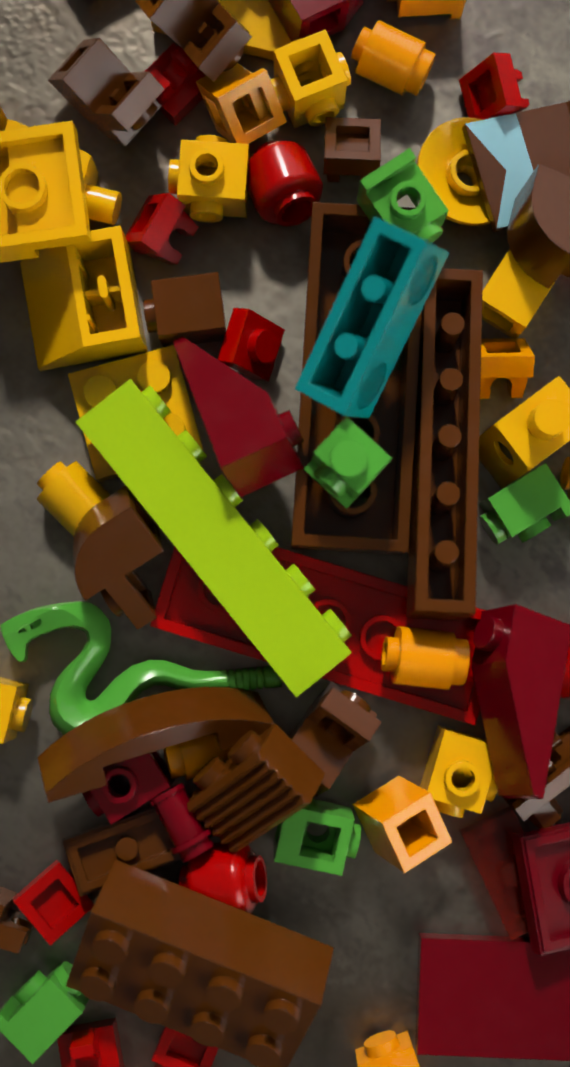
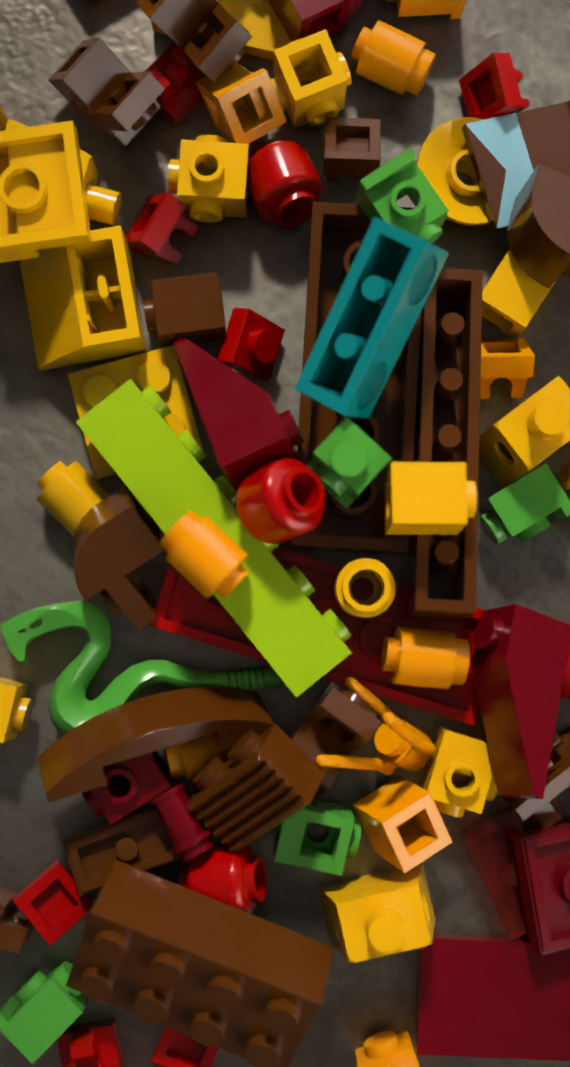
(204, 555): none -> light orange brick
(280, 501): none -> red head
(379, 913): none -> yellow torso
(382, 584): none -> yellow brick
(396, 741): none -> light orange plant
(428, 498): none -> yellow brick

